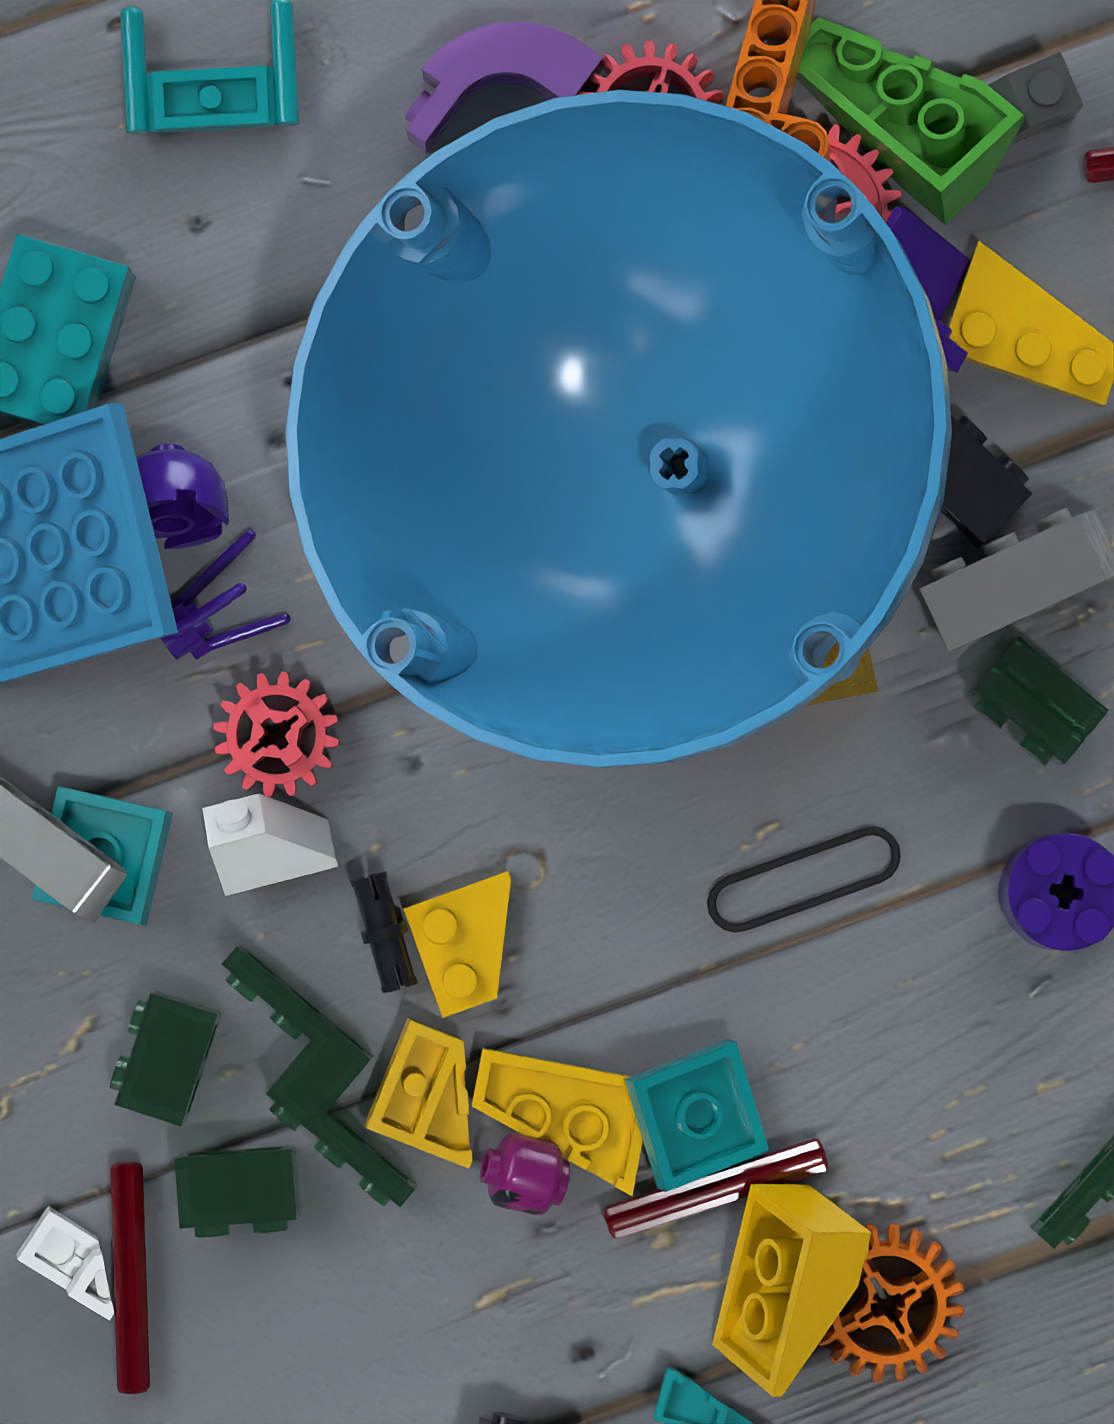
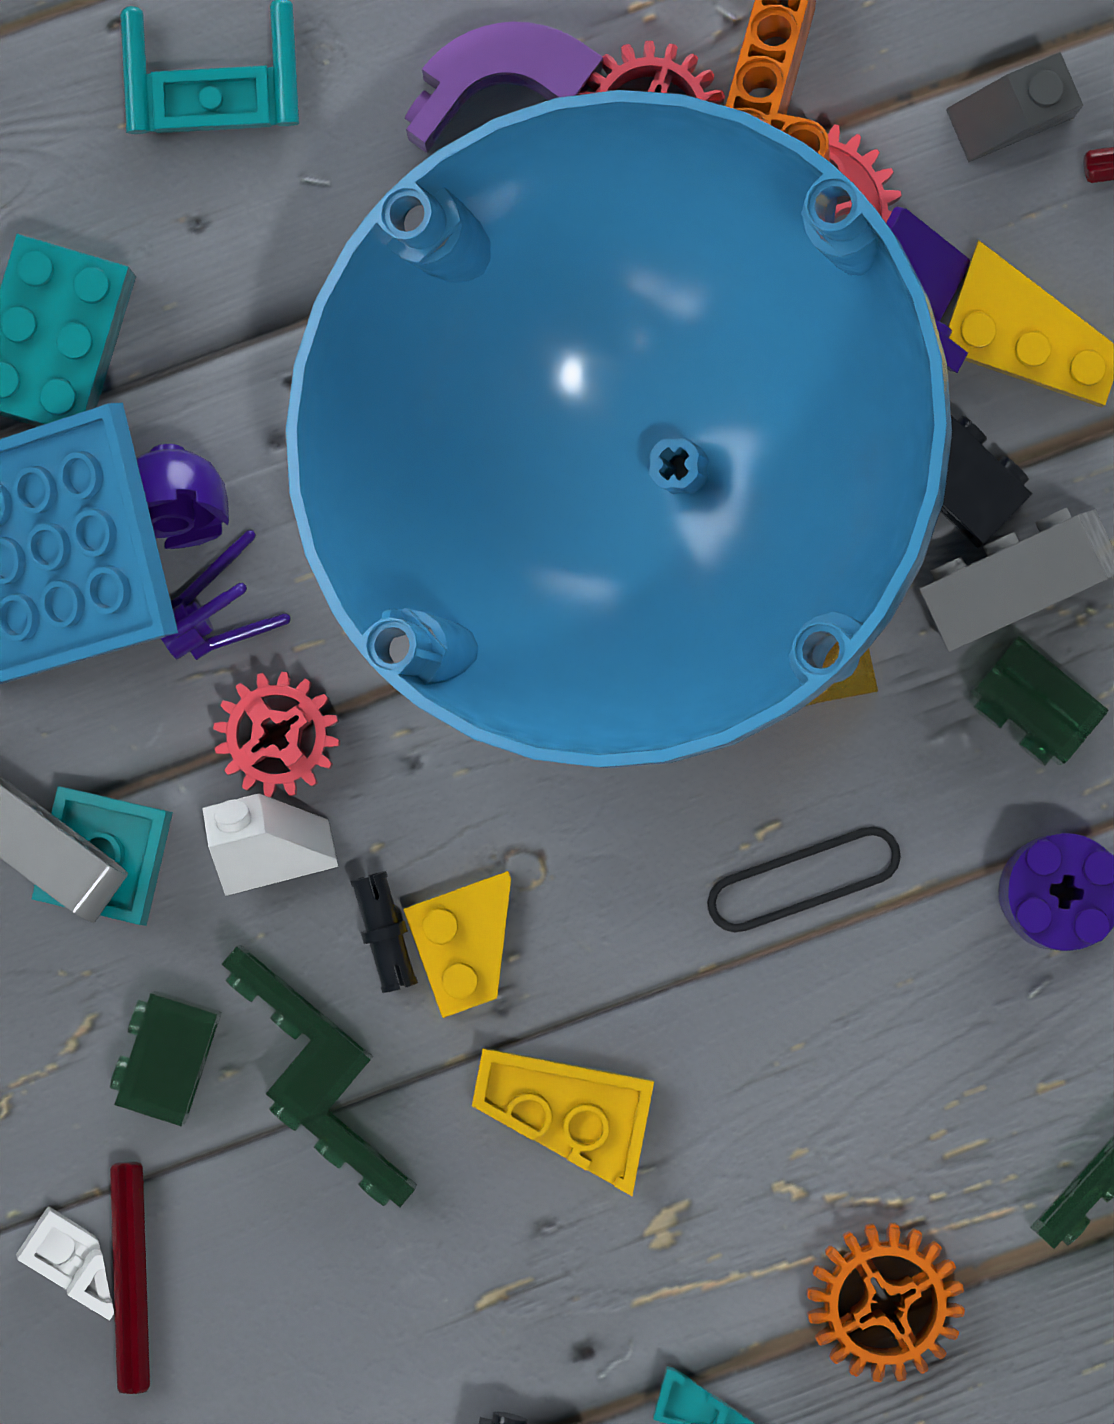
(237, 1189): clear green brick -> none
(425, 1094): yellow wing -> none
(525, 1174): magenta head -> none
(697, 1115): teal plate -> none
(715, 1189): dark red axle -> none
(787, 1281): yellow slope -> none
(928, 125): bright green wedge -> none

